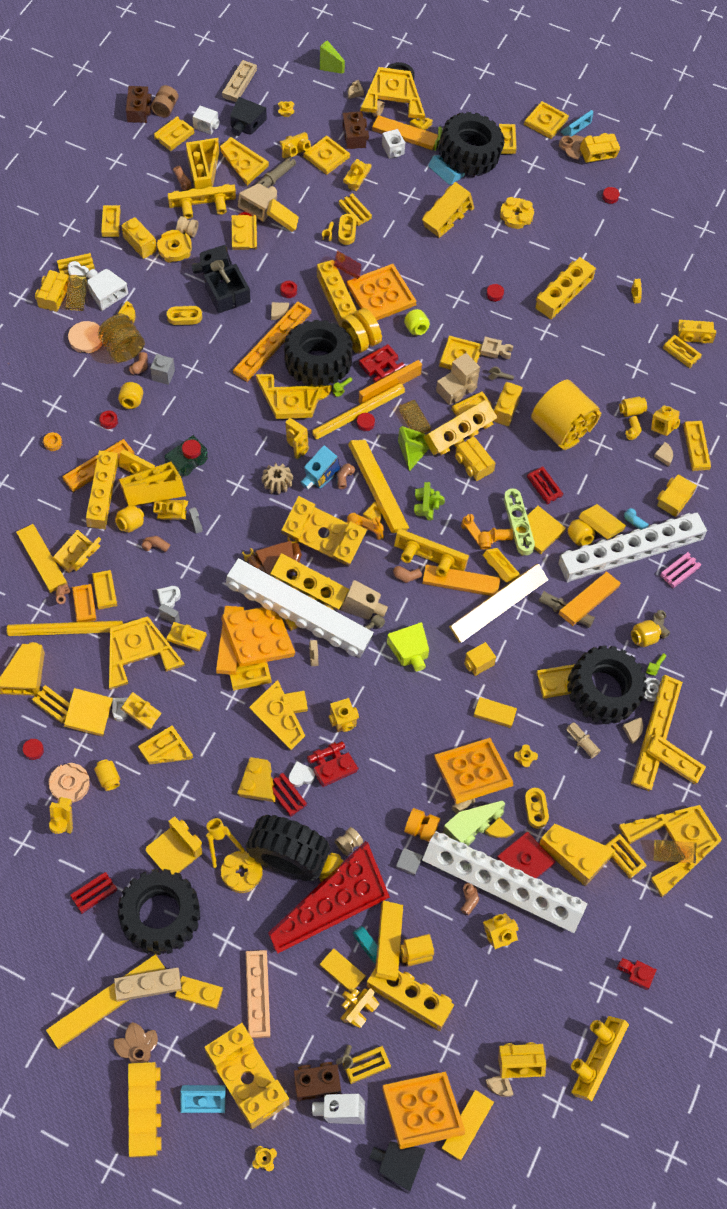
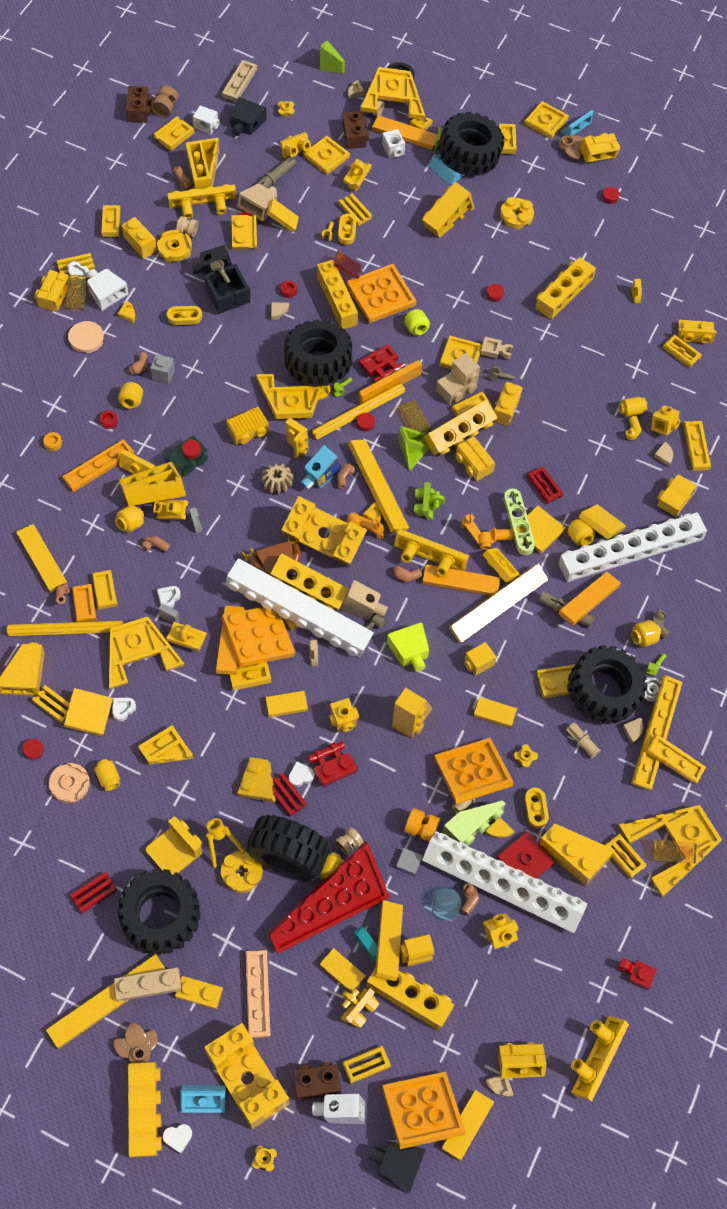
(61, 816): yellow hips -> none
(74, 551): yellow bracket -> none
(102, 490): yellow brick -> none
(121, 338): clear yellow wheel -> none
(140, 710): yellow hips -> none
(178, 1137): none -> white tile
(243, 160): yellow wing -> none
(247, 426): none -> yellow brick
(271, 342): light orange tile -> none
(278, 715): yellow wing -> none
(346, 1059): dark tan hand -> none
(362, 329): yellow wheel -> none
(410, 713): none -> yellow wedge
(445, 903): none -> clear light blue hair
(566, 414): yellow brick -> none
(630, 516): medium azure arm -> none
(691, 561): bright pink tile -> none

